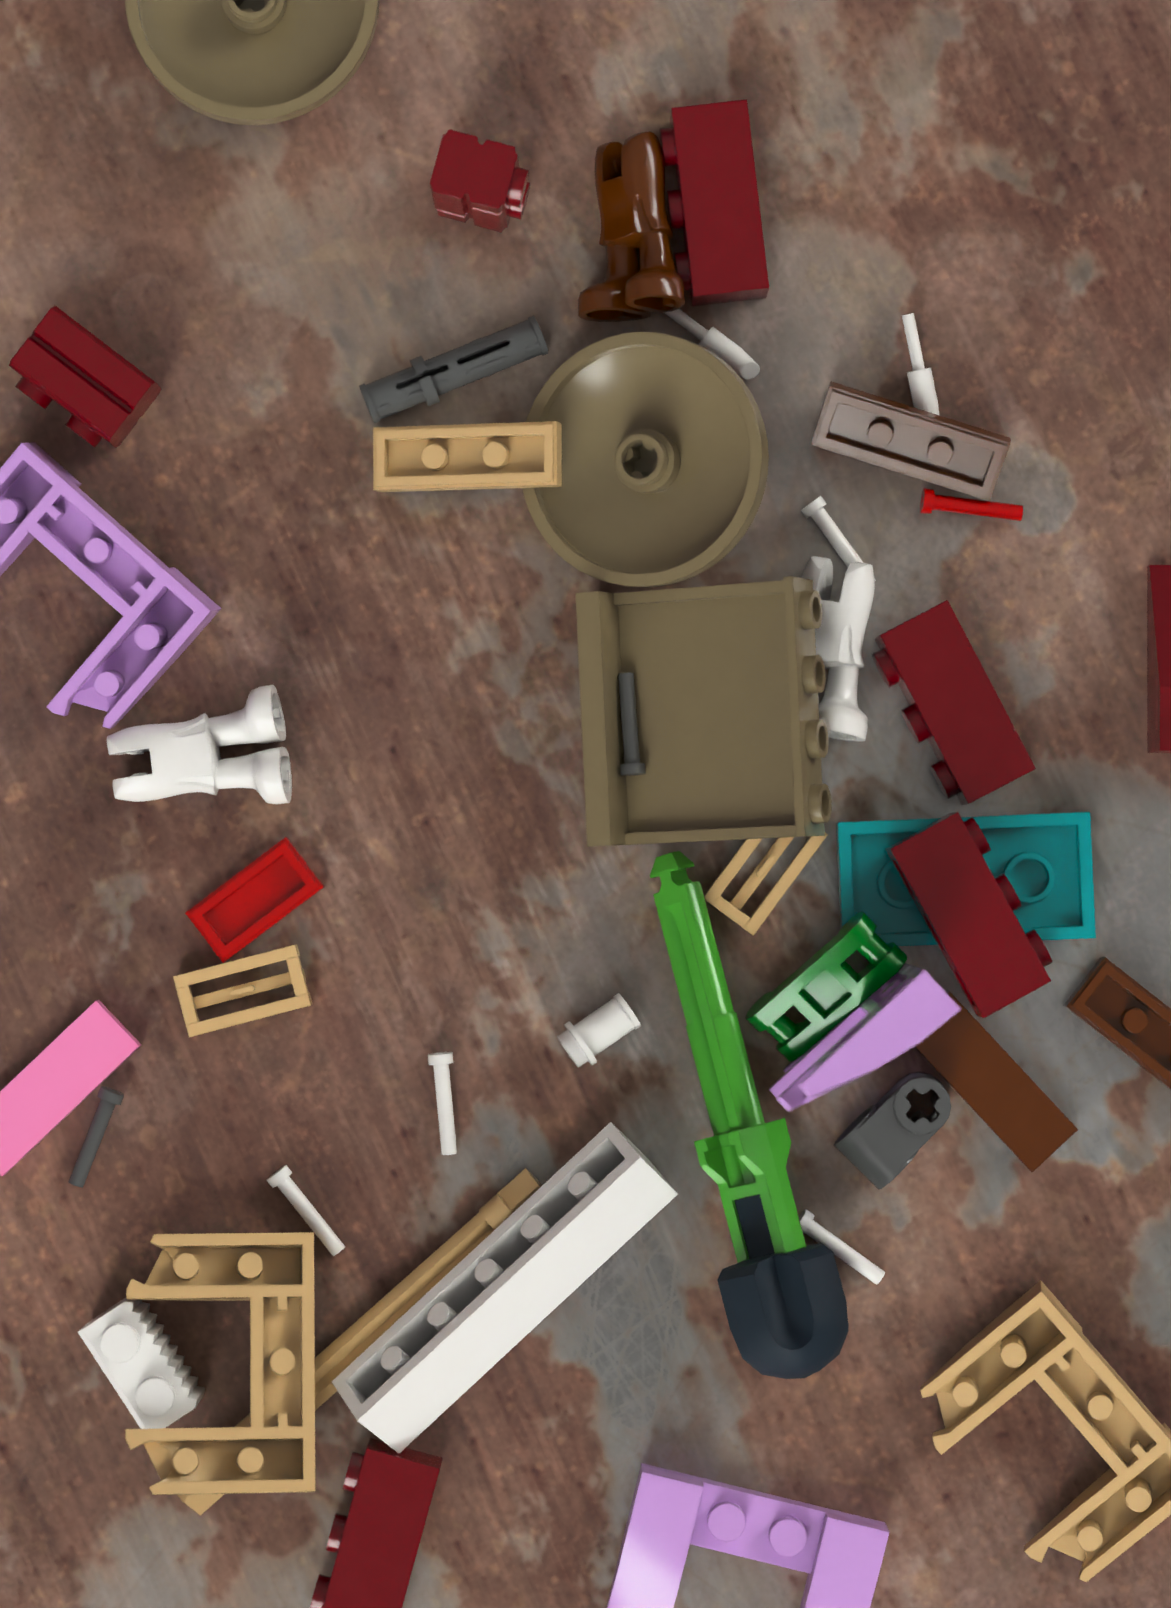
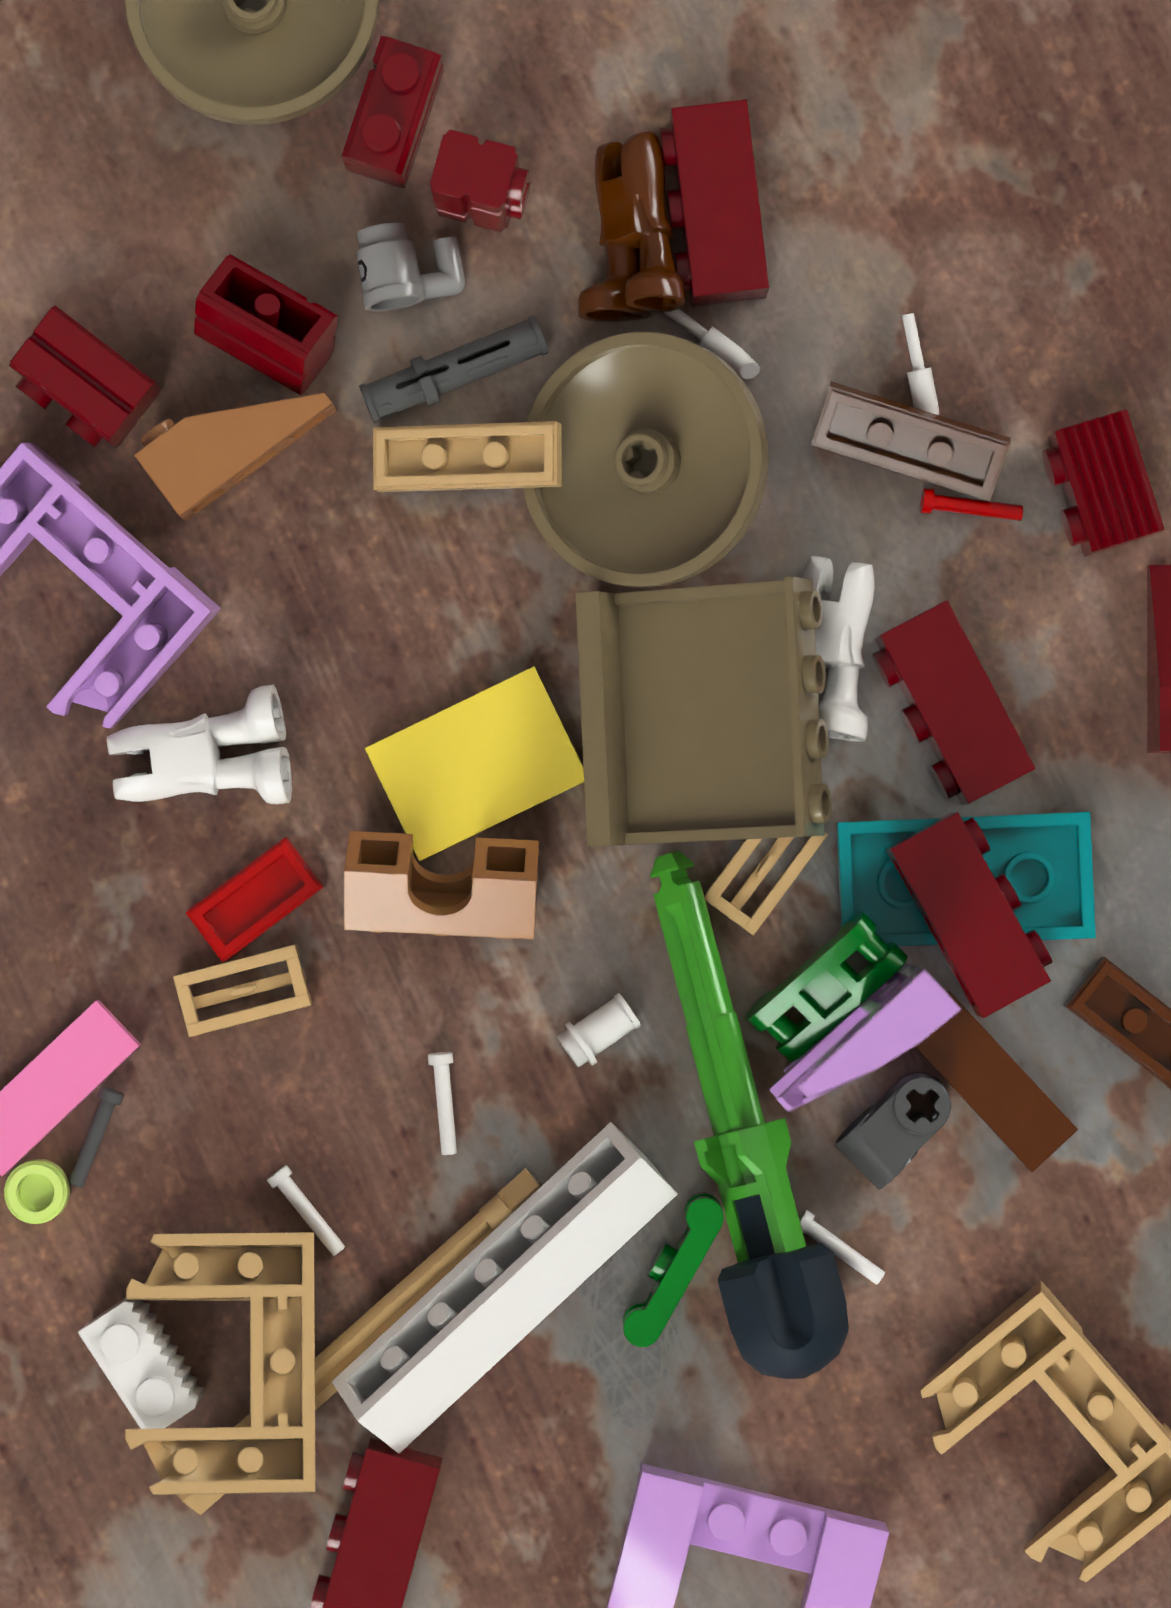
(37, 1191): none -> yellowish green tile
(218, 450): none -> medium nougat slope
(265, 324): none -> dark red brick
(392, 272): none -> light grey piece
(393, 112): none -> dark red brick
(395, 894): none -> arch
(476, 763): none -> light yellow tile
(629, 727): dark grey piece -> none
(674, 1271): none -> green plate
(831, 531): white piece -> none
(1102, 483): none -> dark red brick

